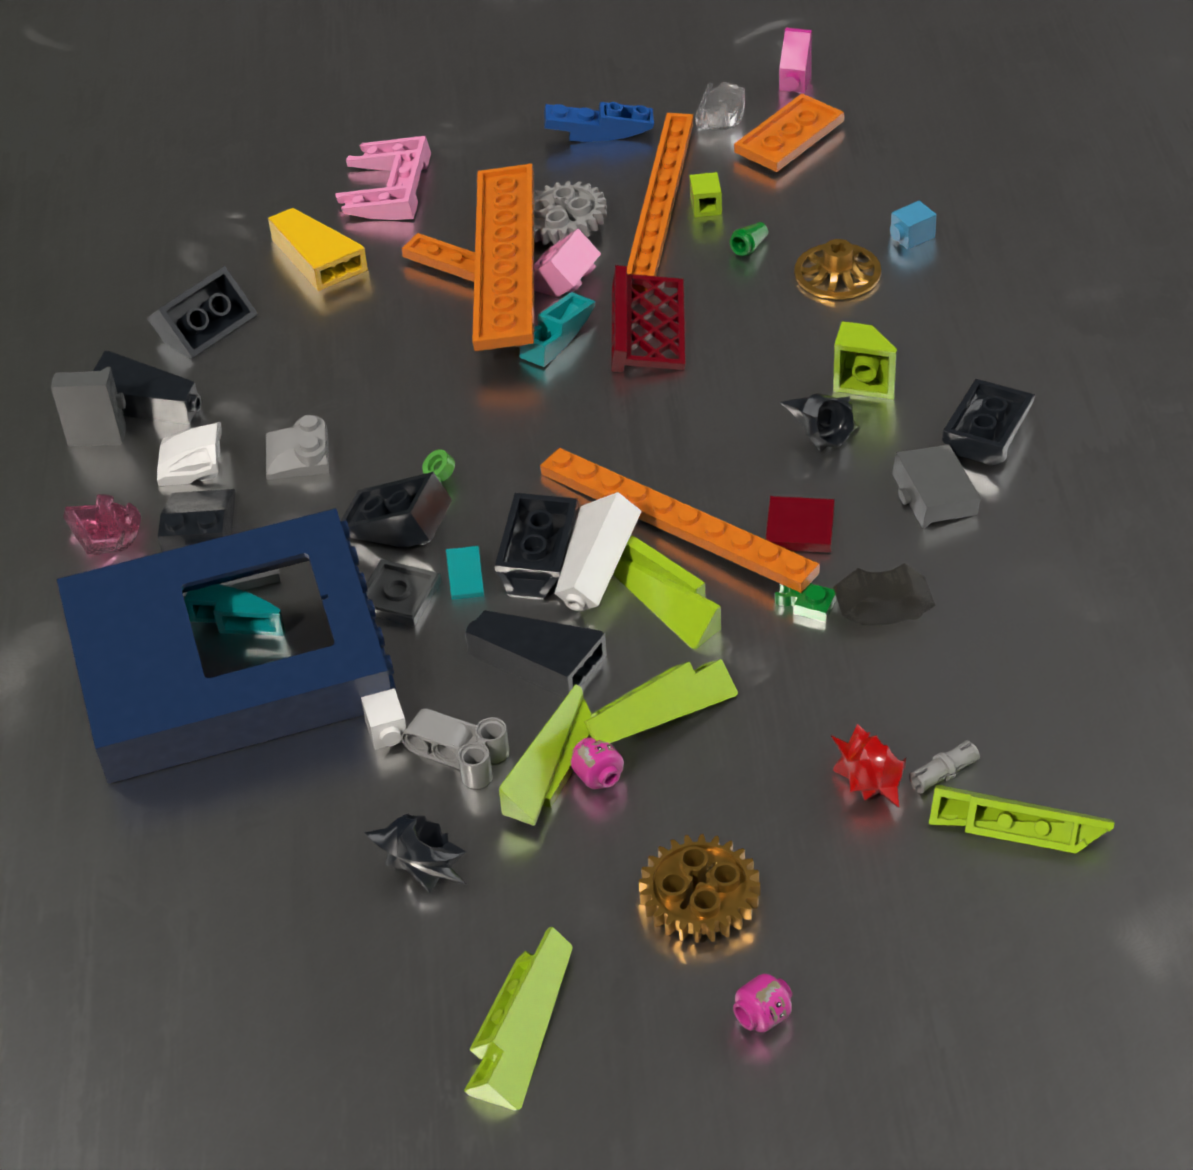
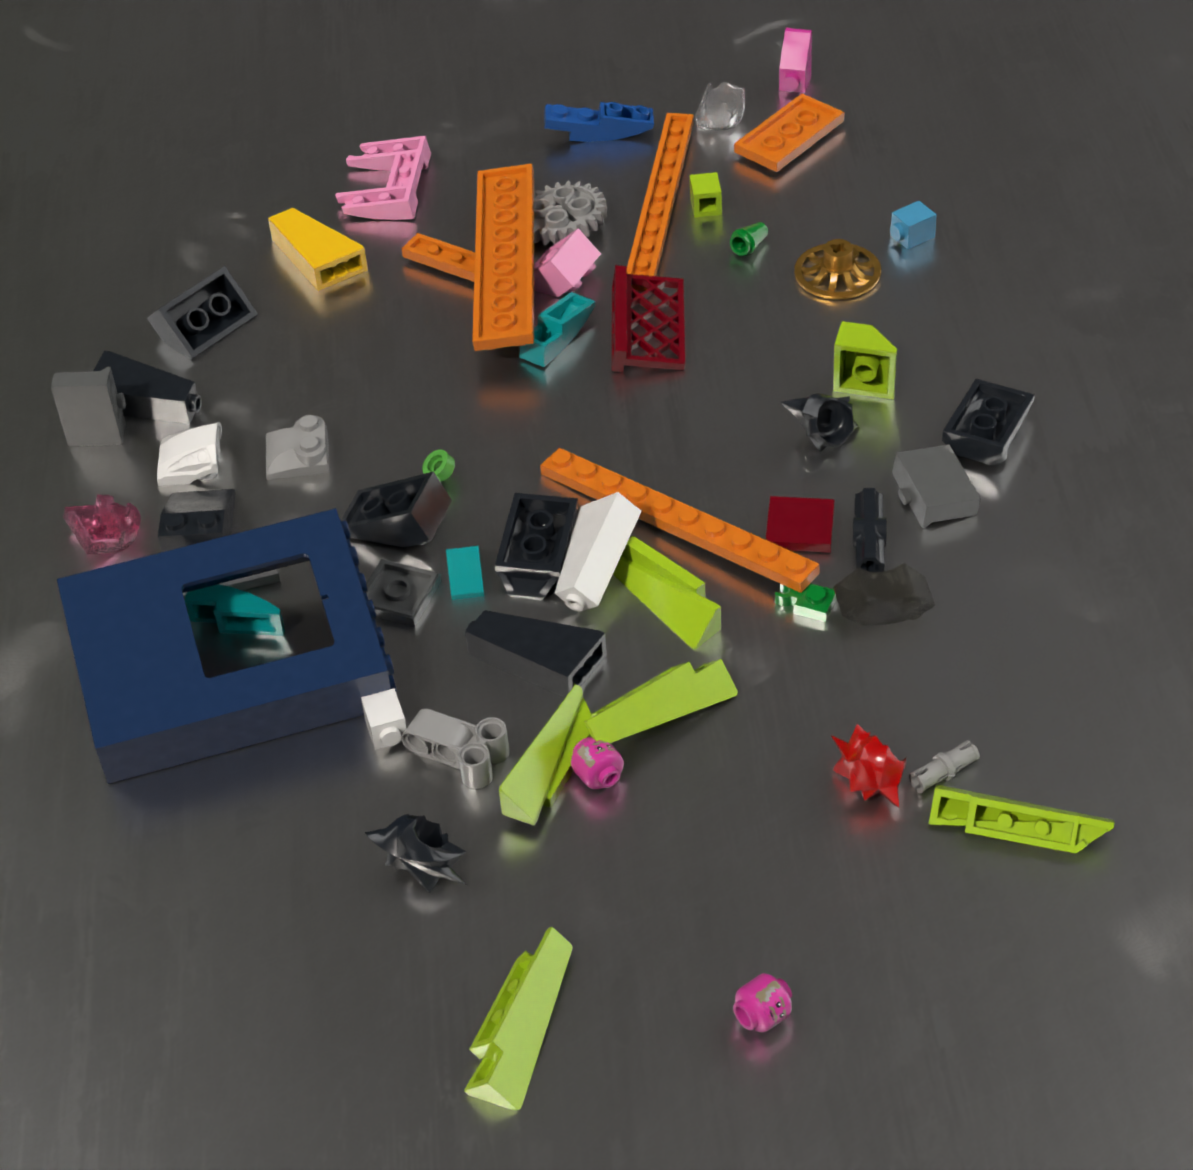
(691, 869): pearl gold gear -> none
(869, 530): none -> black piece

